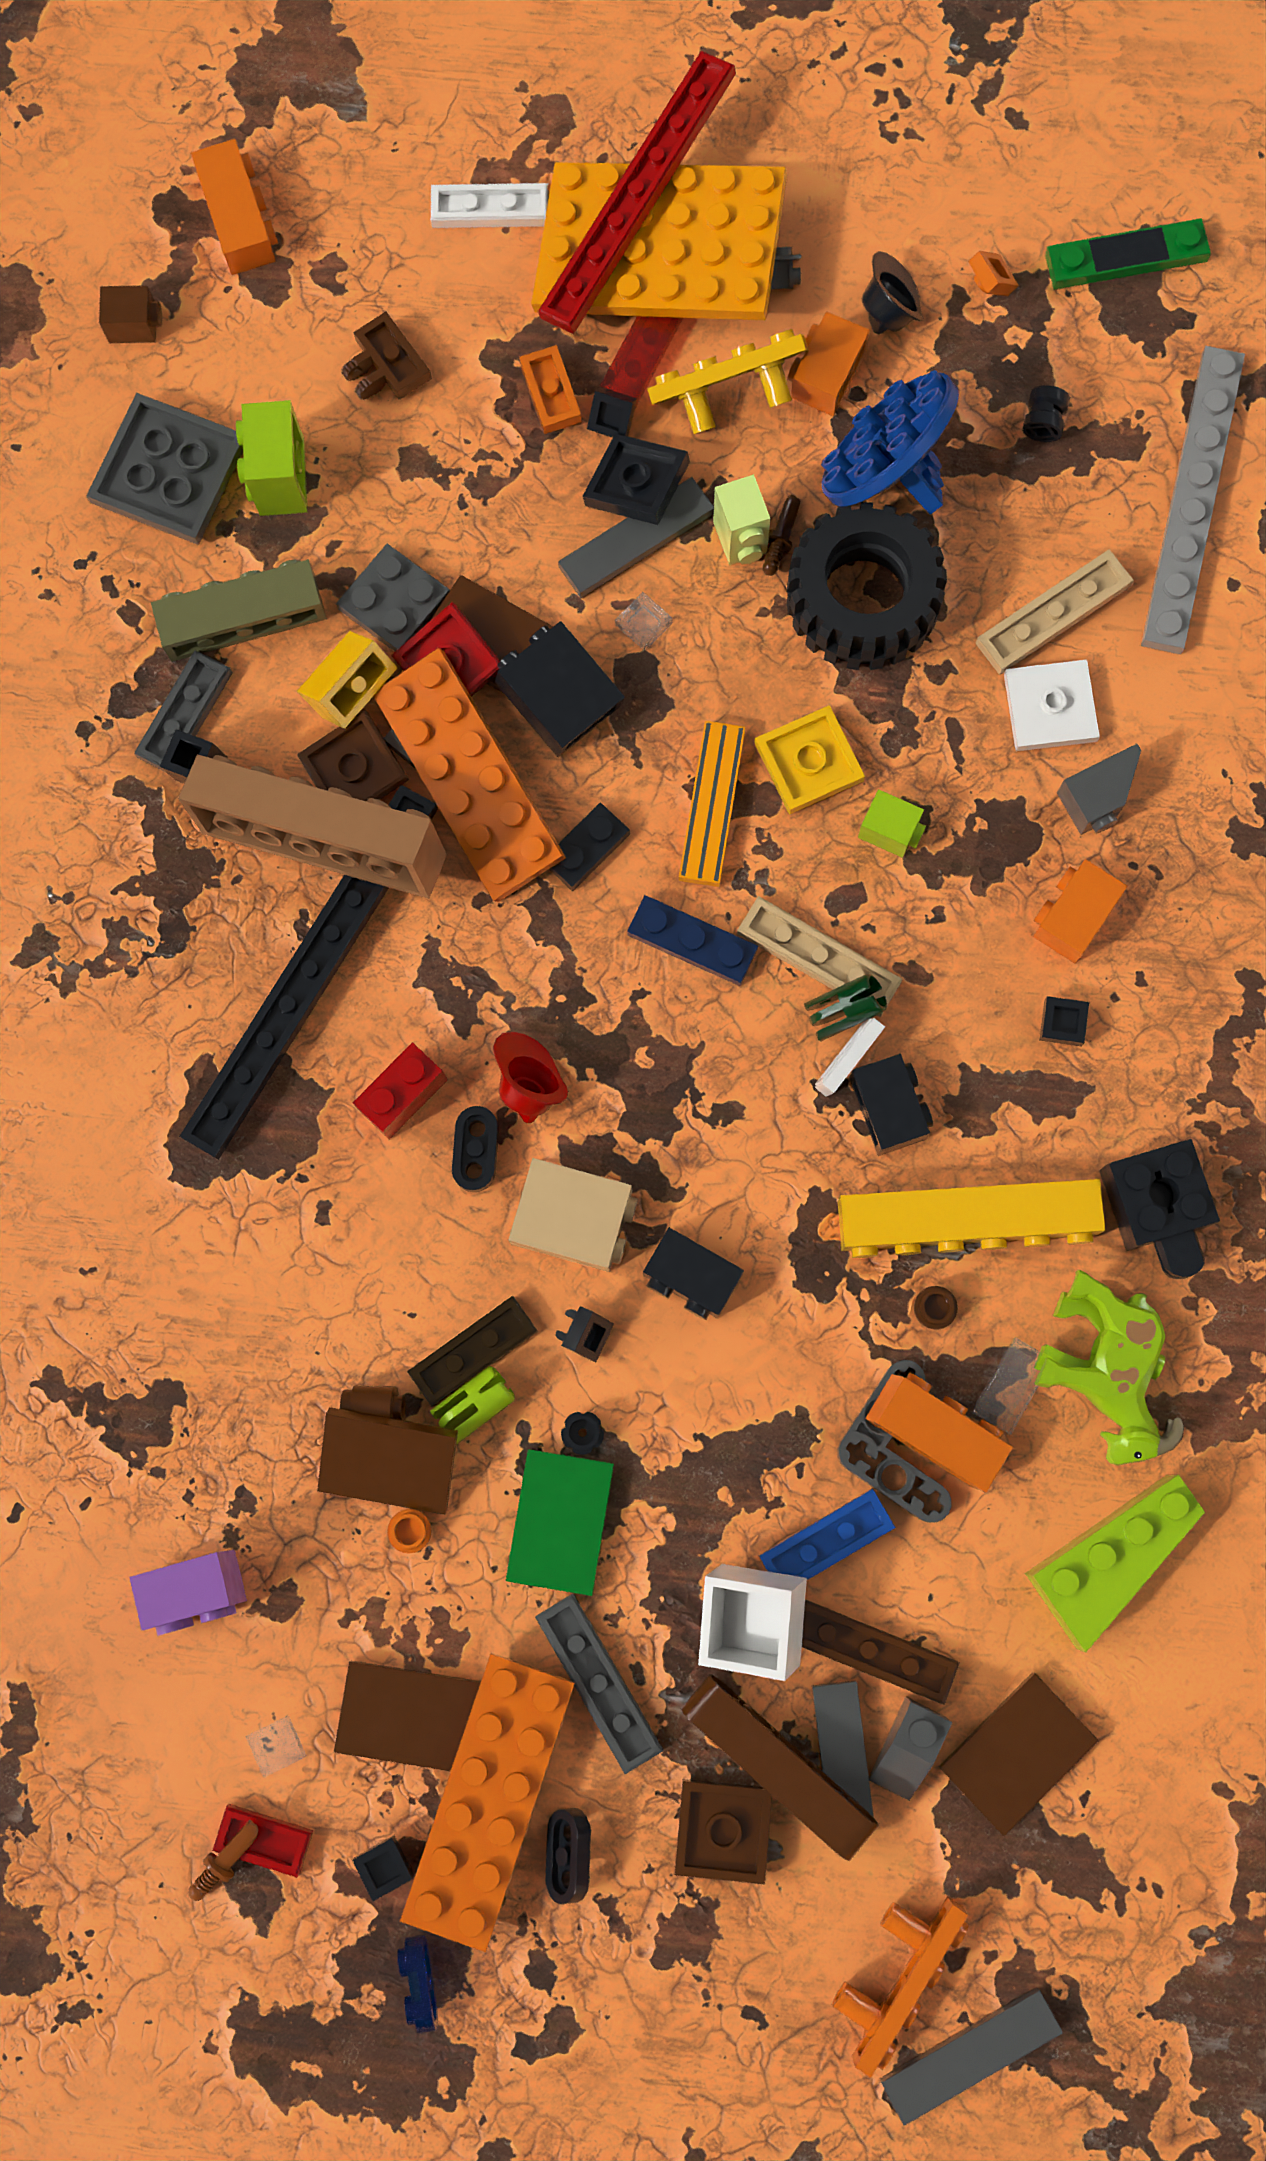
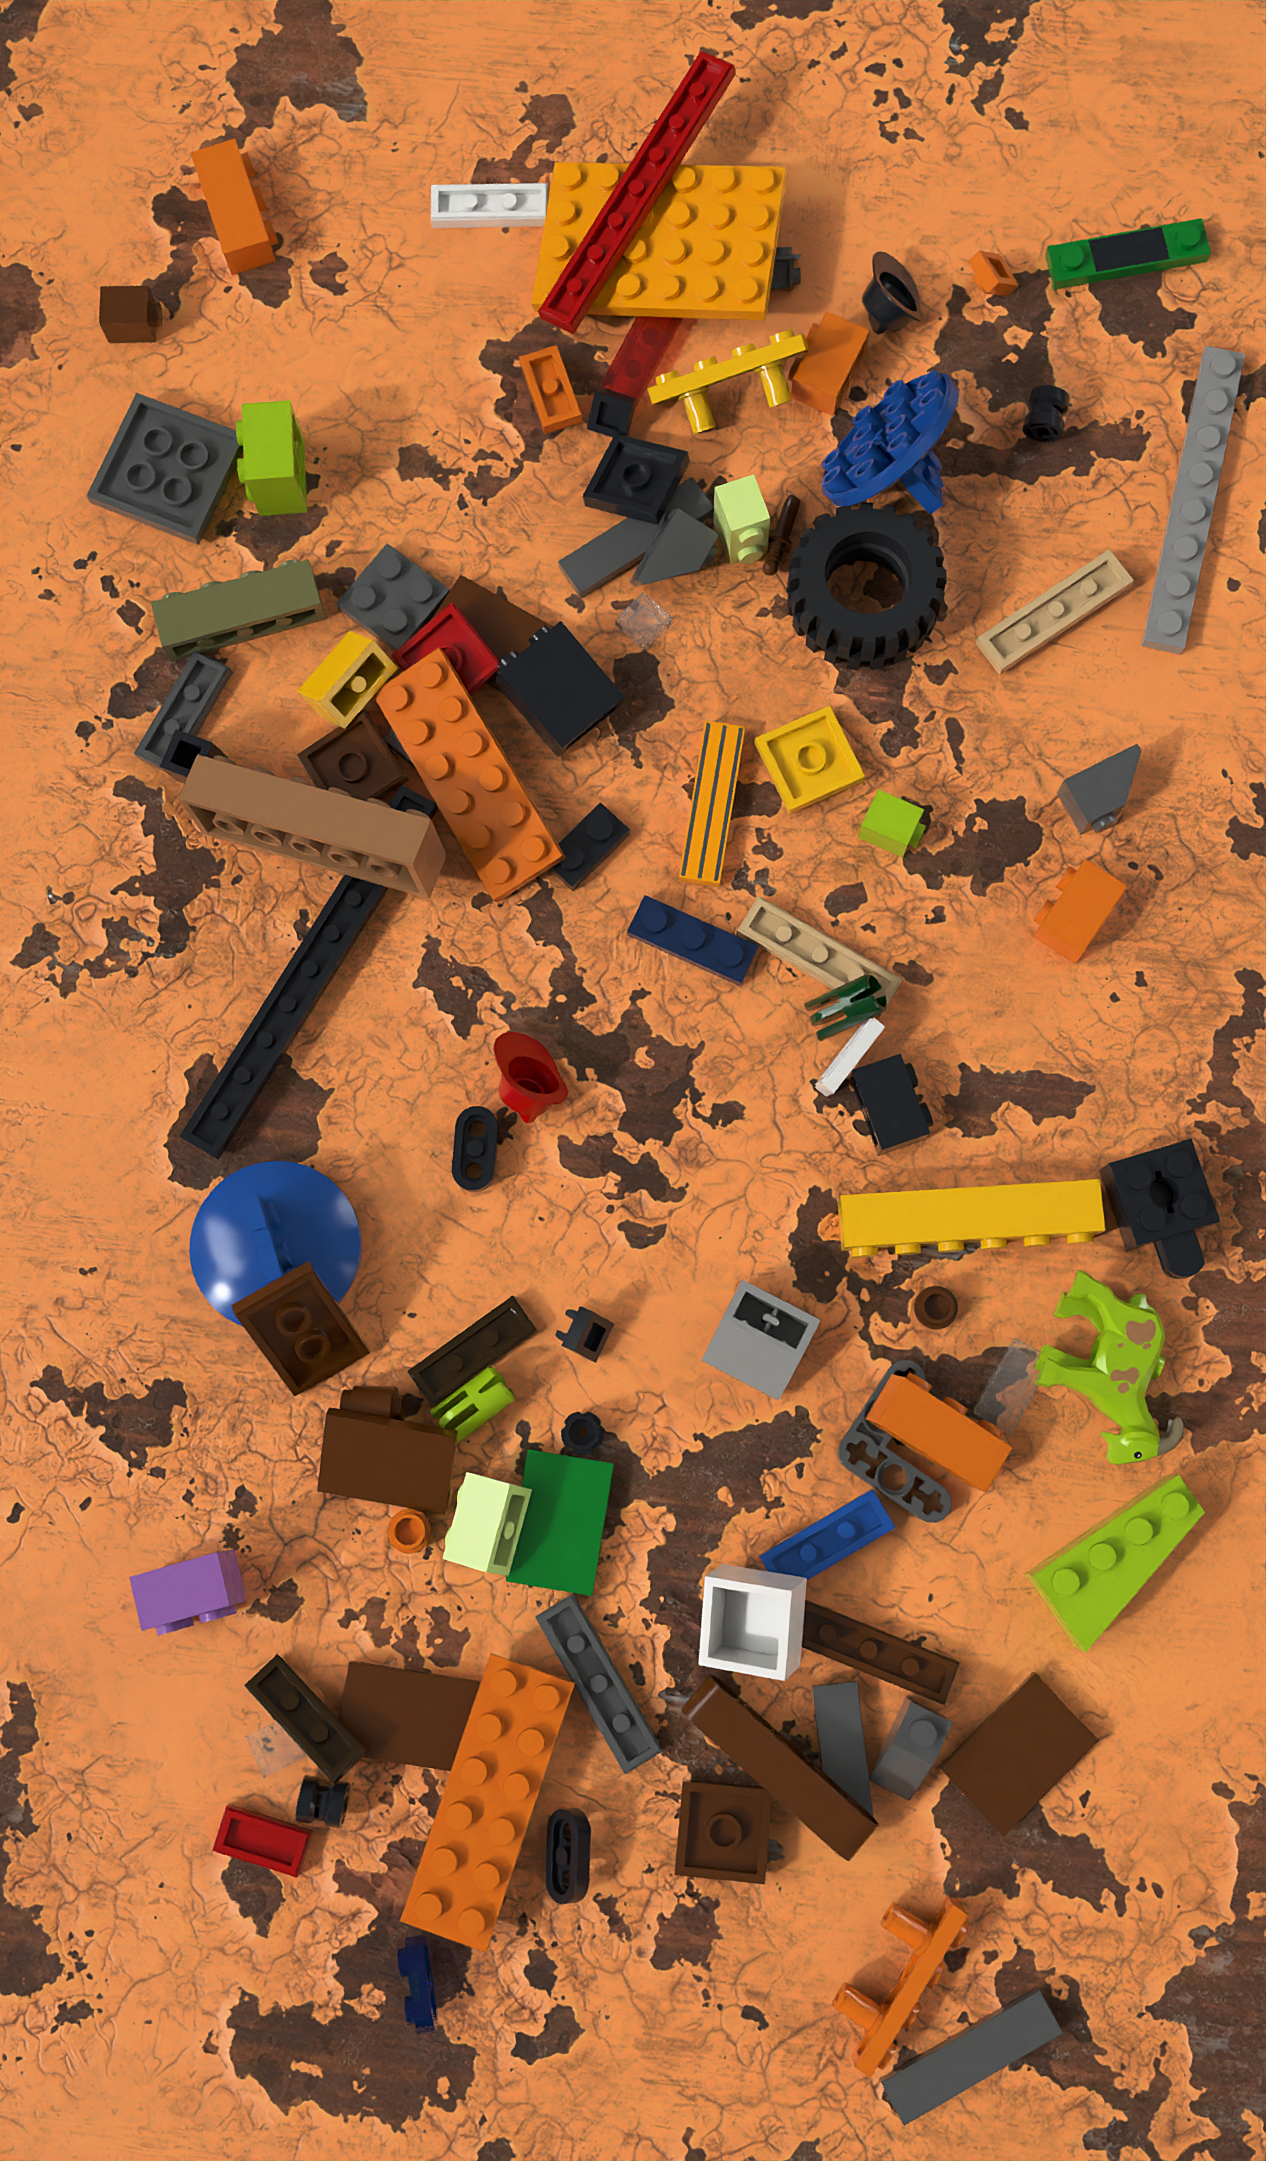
(220, 1865): dark orange piece -> none
(268, 1224): none -> blue bracket
(300, 1328): none -> reddish brown tile
(306, 1719): none -> dark brown tile
(322, 1801): none -> black wheel
(383, 1868): black plate -> none
(392, 357): reddish brown hinge -> none
(400, 1090): red brick -> none
(486, 1524): none -> yellowish green brick
(573, 1215): tan brick -> none
(677, 549): none -> dark grey slope
(692, 1274): black brick -> none
(760, 1340): none -> light grey slope
(1051, 705): white plate -> none
(1064, 1021): black plate -> none

